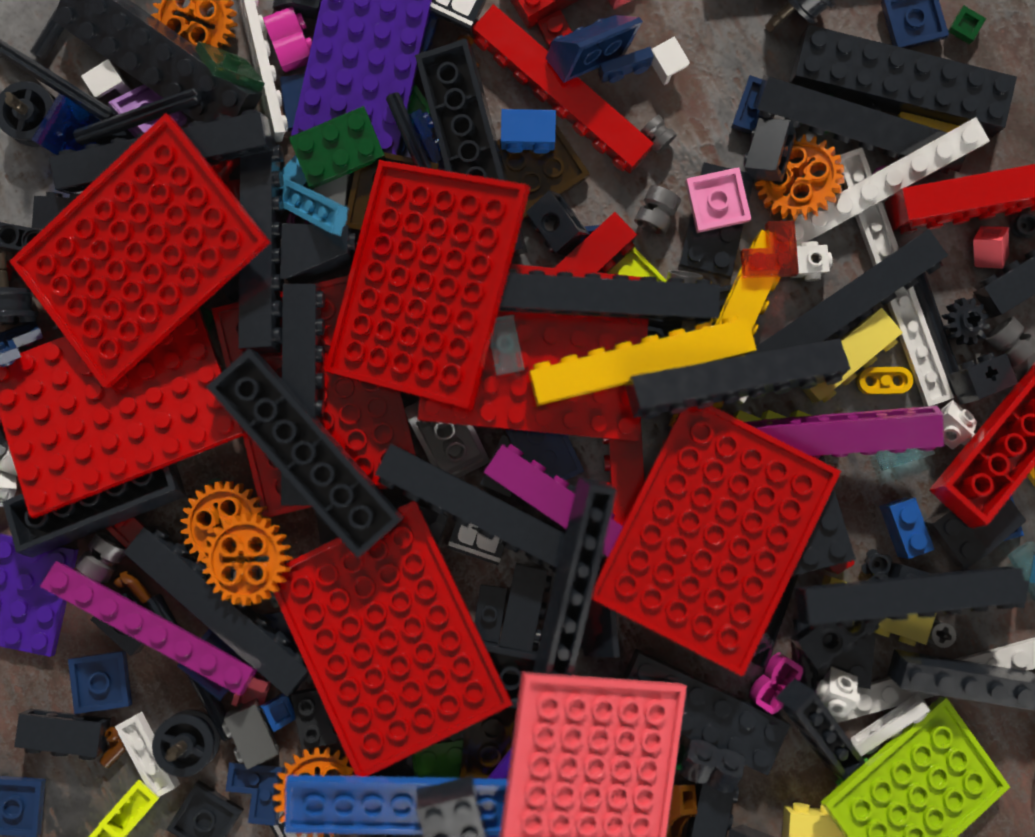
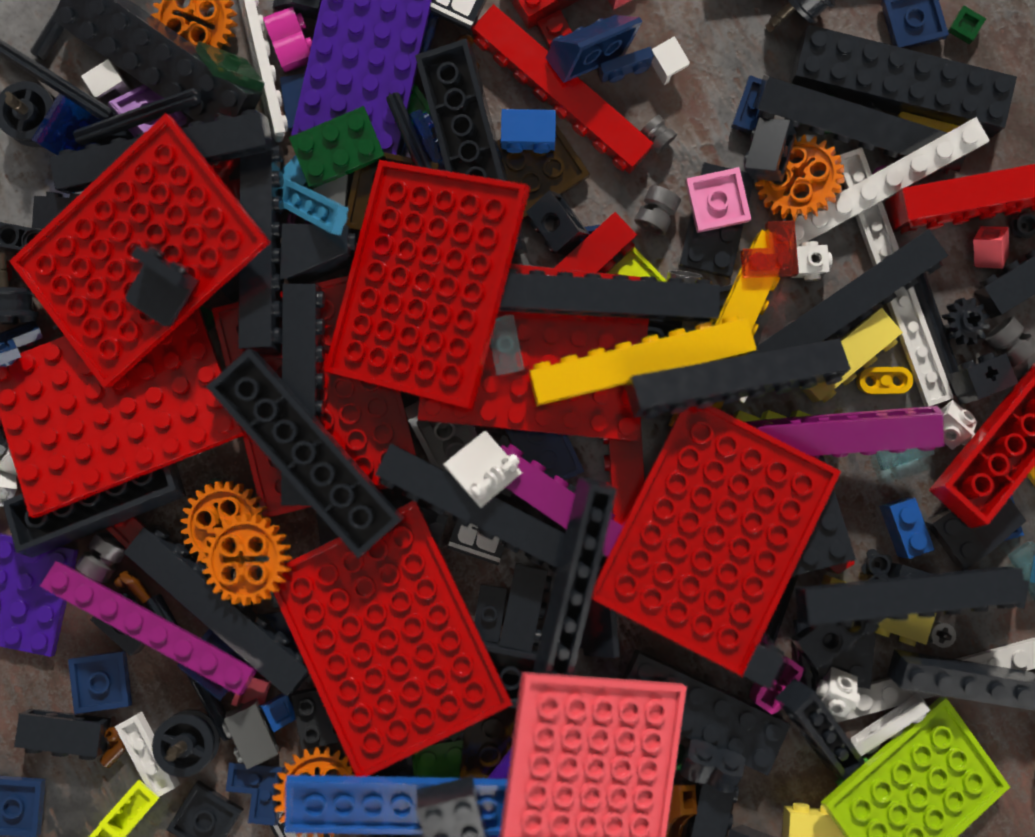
(160, 286): none -> black bracket
(483, 468): none -> white hinge
(766, 666): none -> black brick

